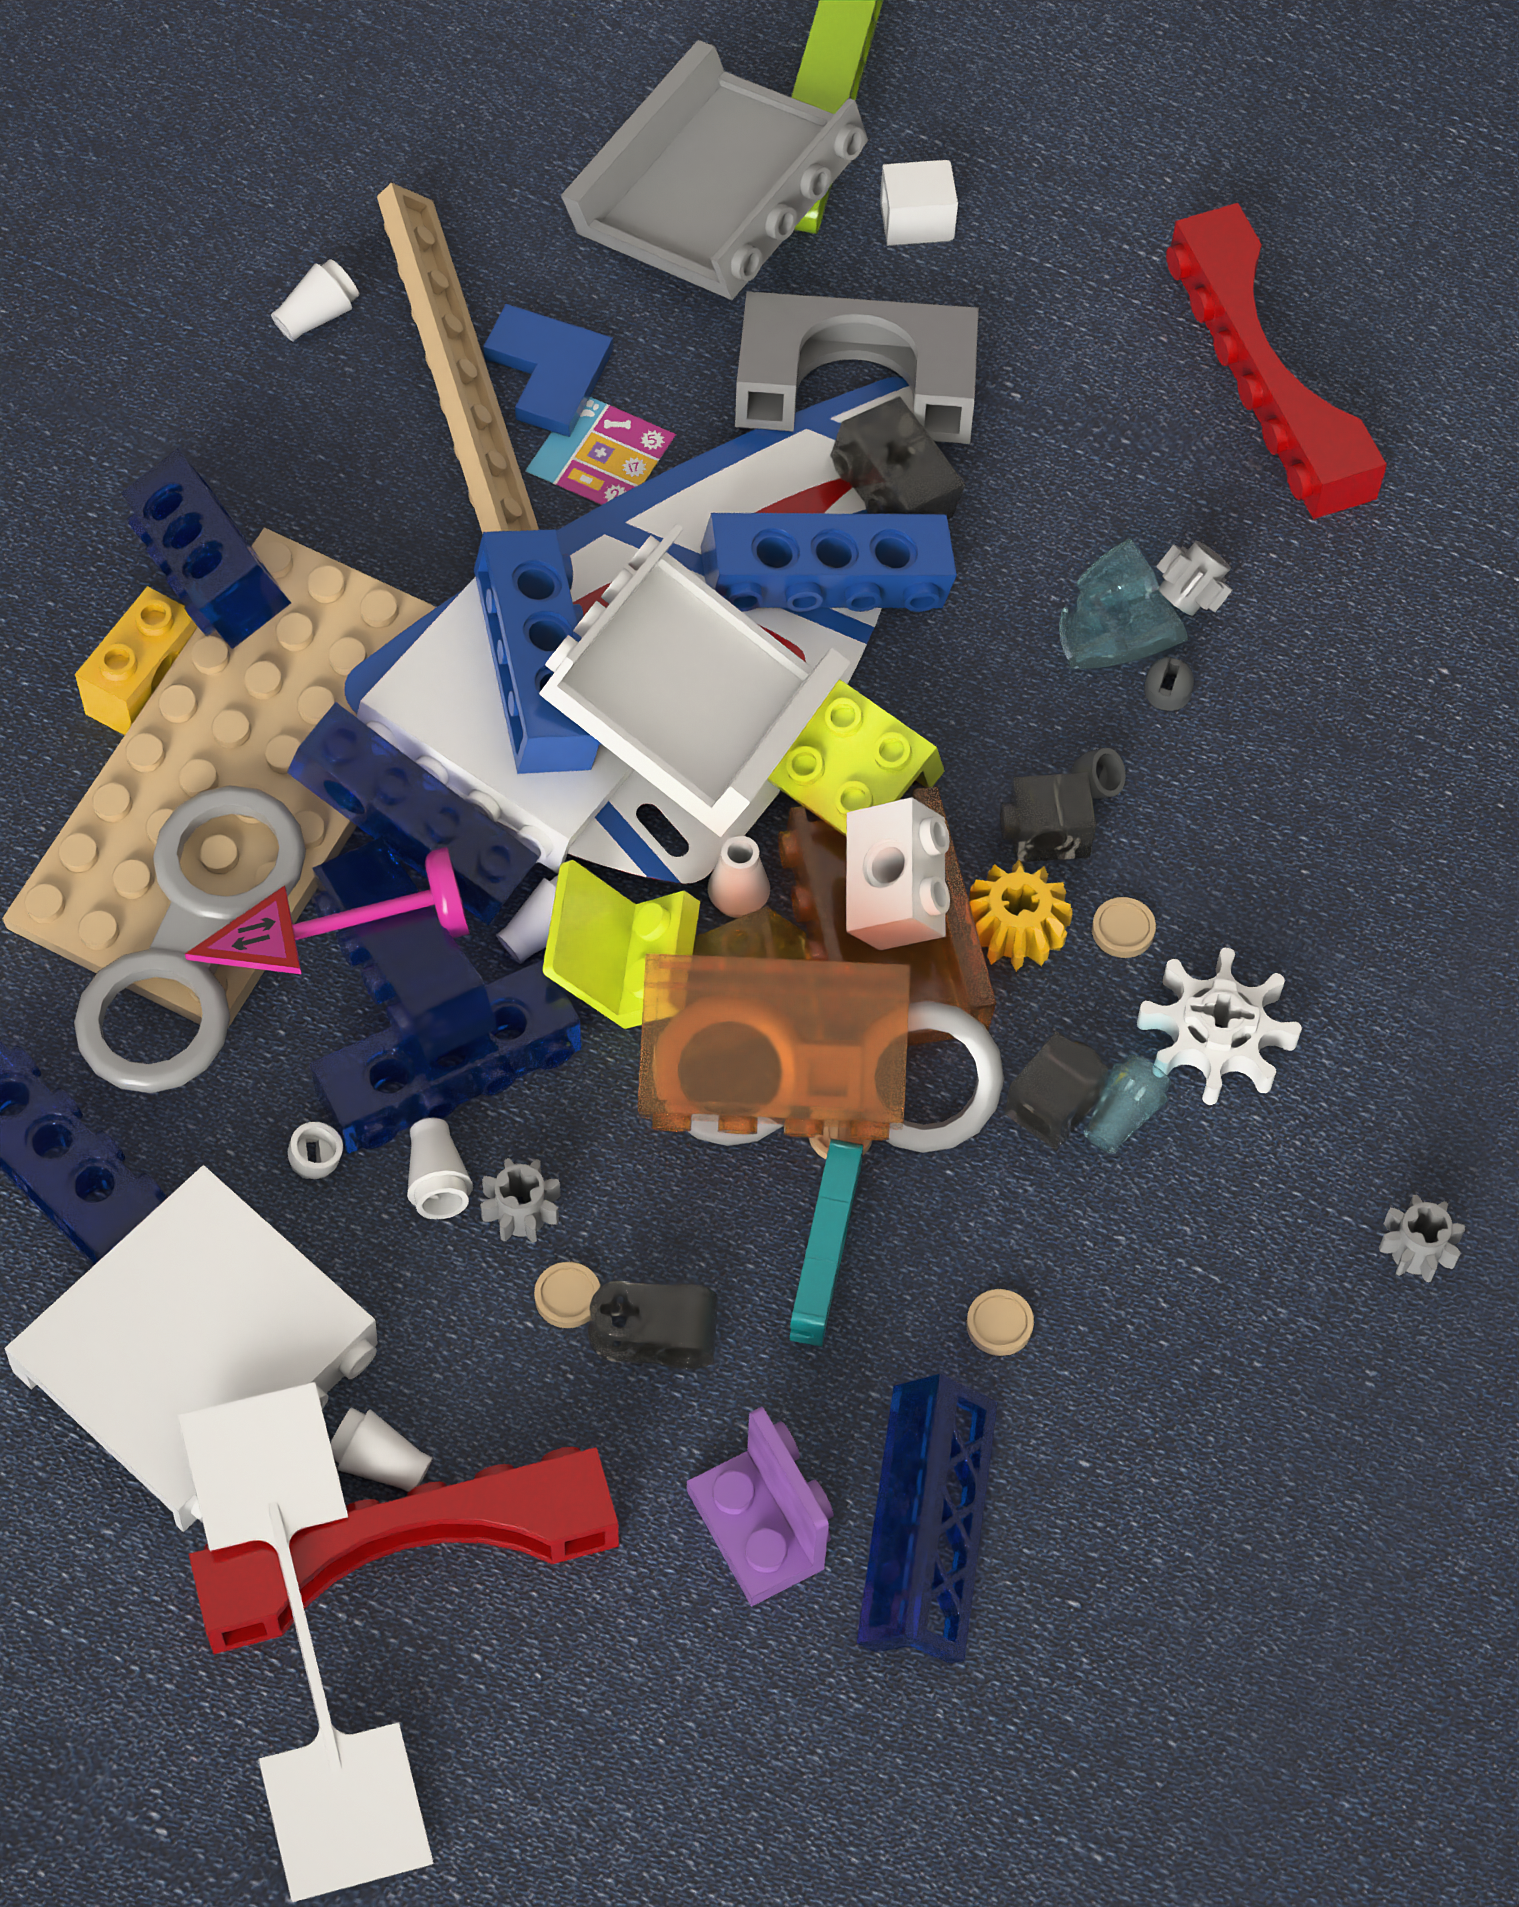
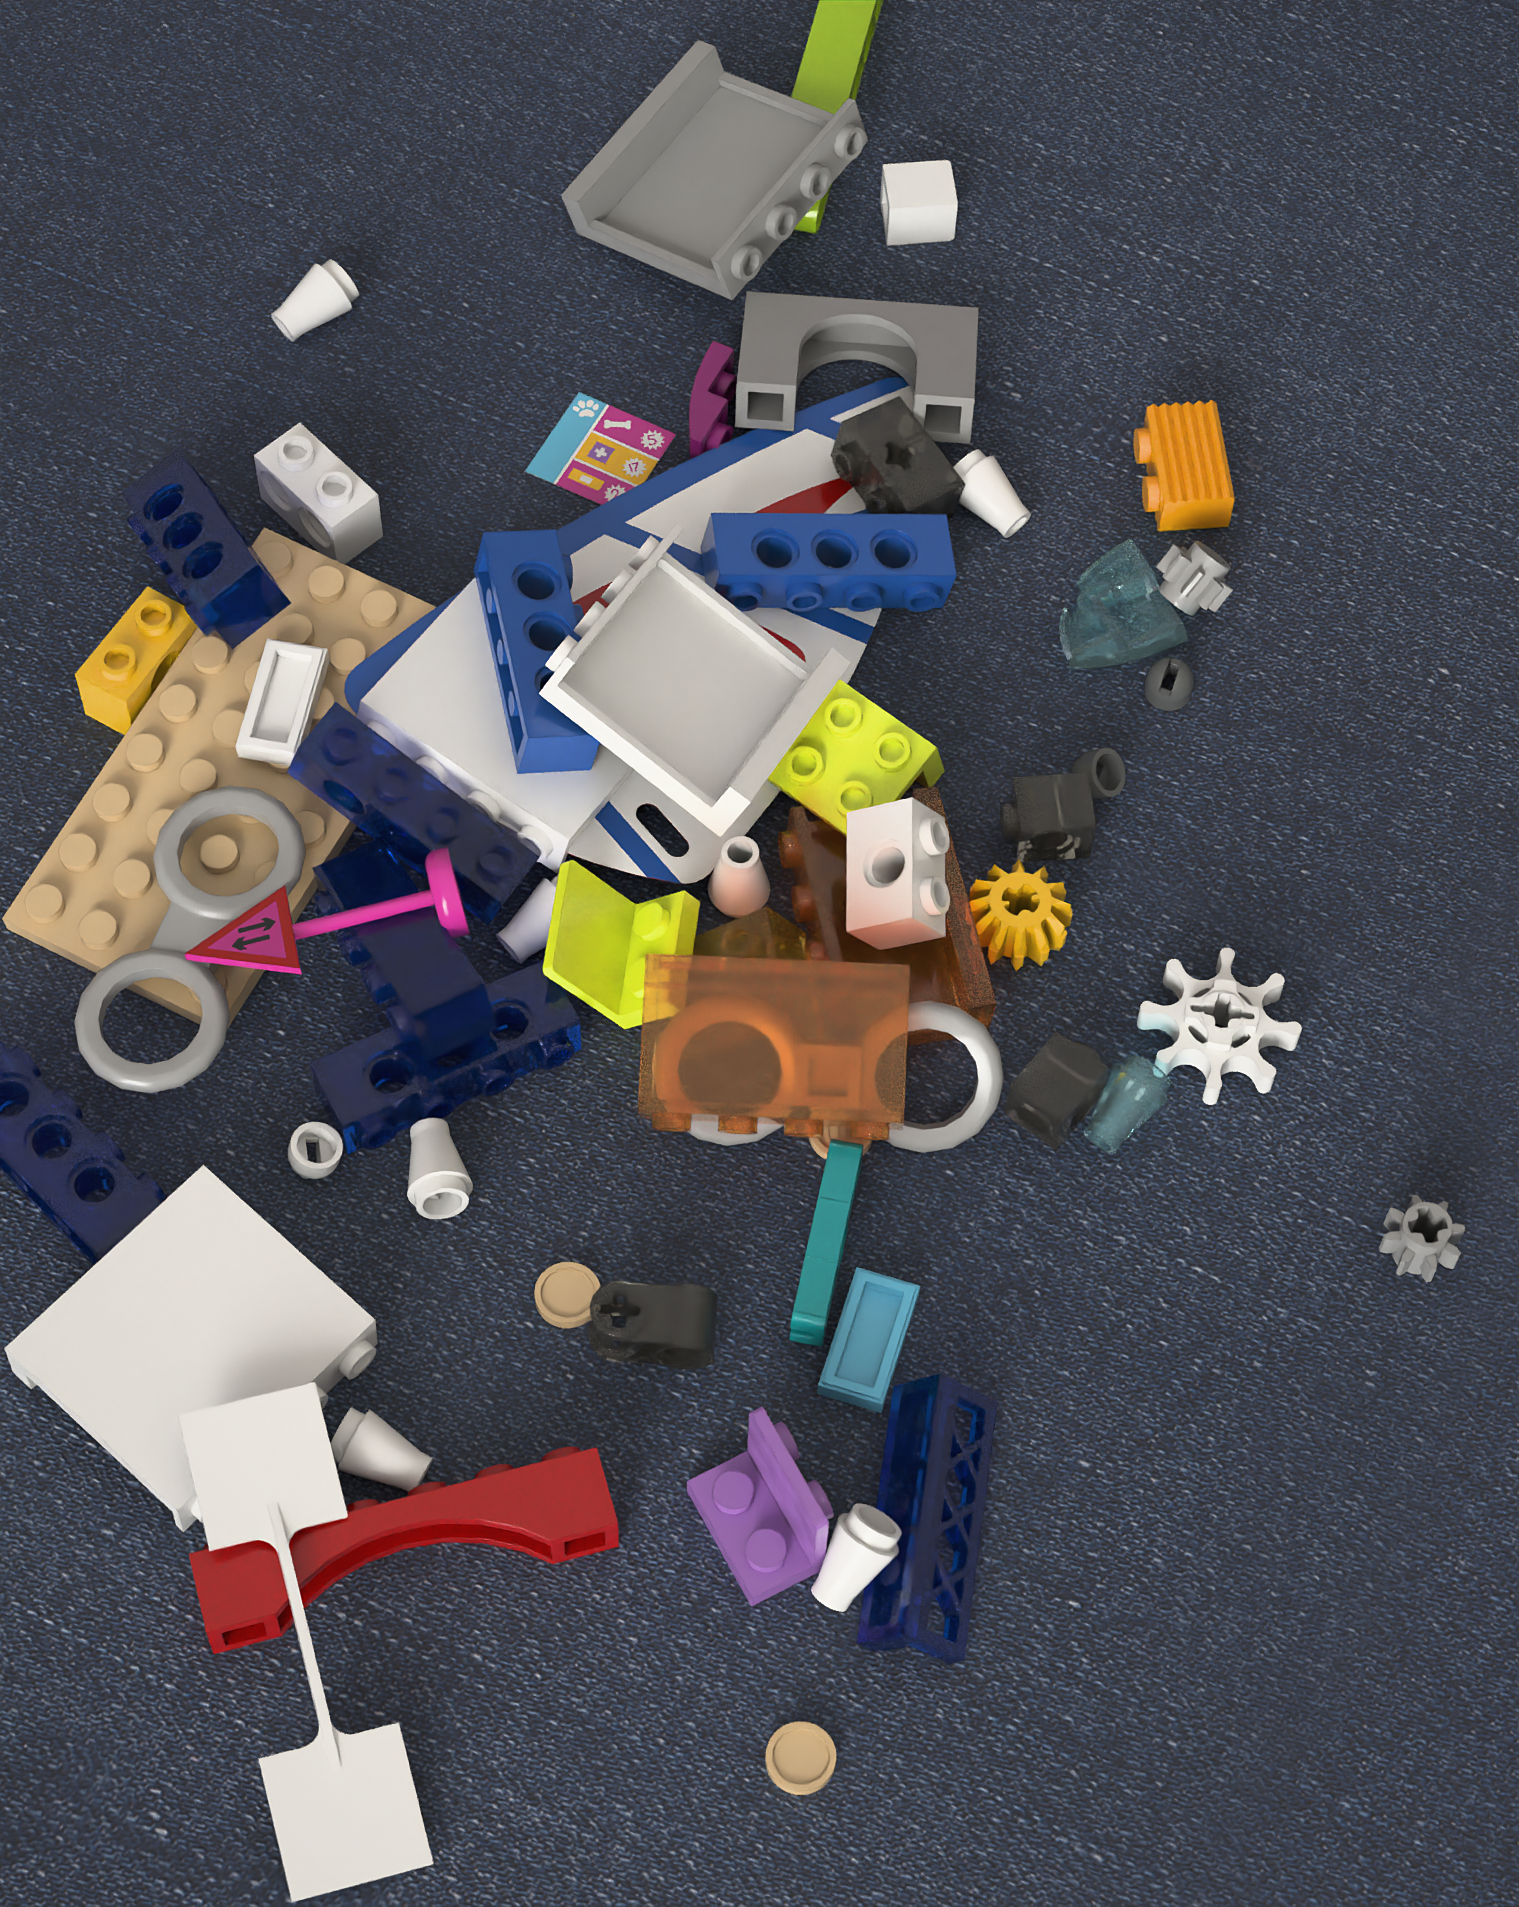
(282, 701): none -> white tile
(318, 495): none -> white brick
(456, 362): tan plate -> none
(518, 1218): light grey gear -> none
(562, 364): blue tile -> none
(710, 400): none -> magenta slope
(800, 1758): none -> tan piece
(856, 1554): none -> white cone
(868, 1340): none -> medium azure tile
(990, 493): none -> white cone
(1000, 1322): tan piece -> none
(1123, 927): tan piece -> none
(1185, 466): none -> light orange brick
(1323, 449): red arch -> none

